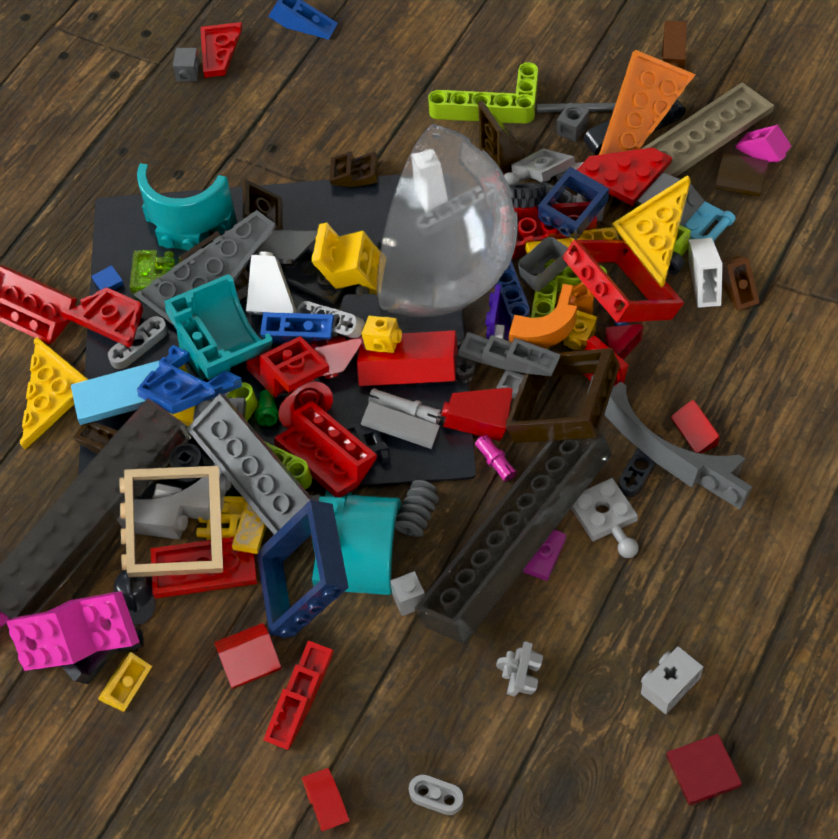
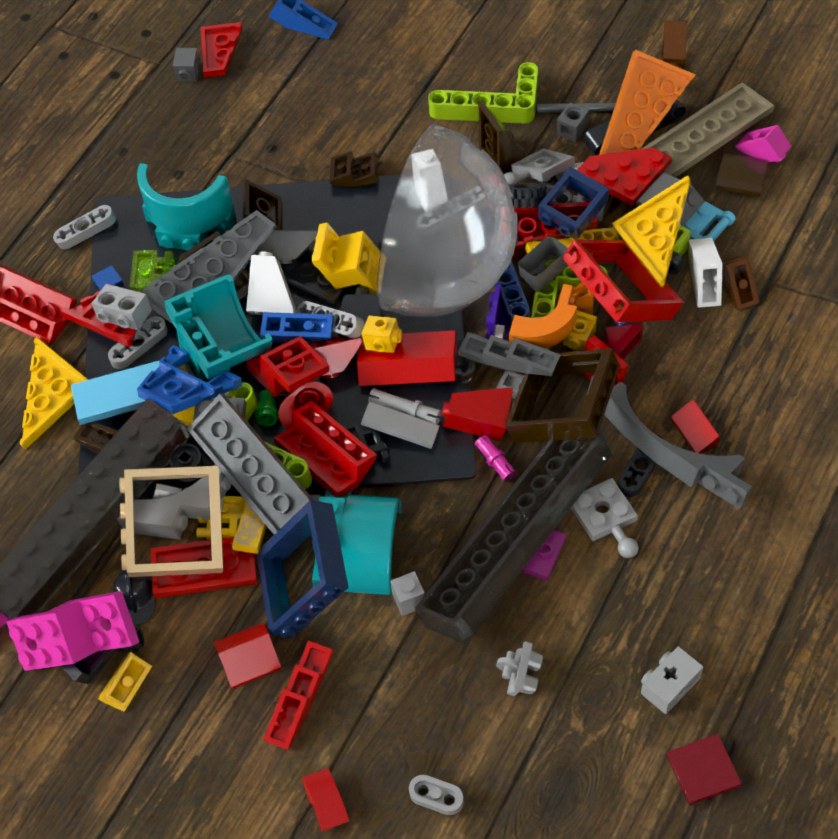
(93, 228): none -> light grey beam
(121, 307): none -> light grey brick
(416, 508): dark grey piece -> none

